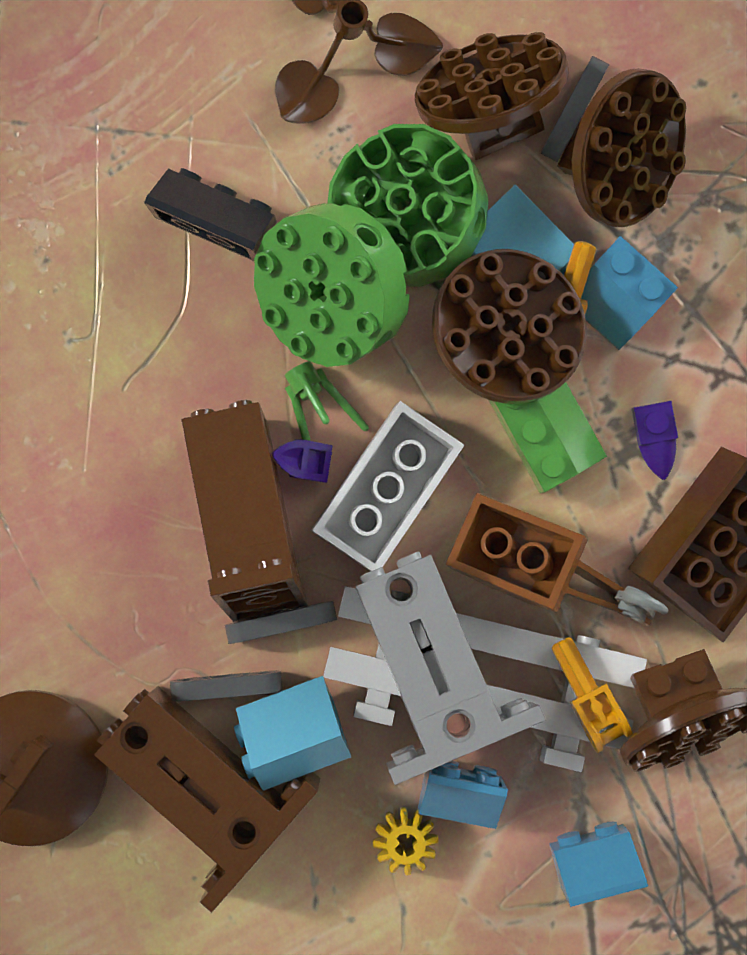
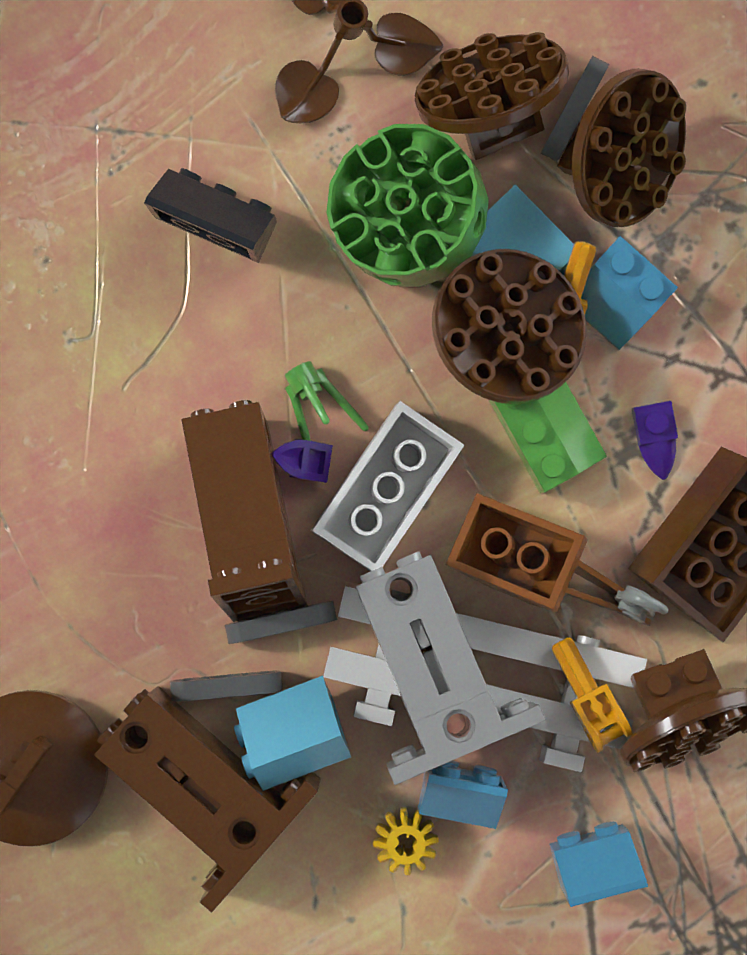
(331, 283): bright green brick -> none

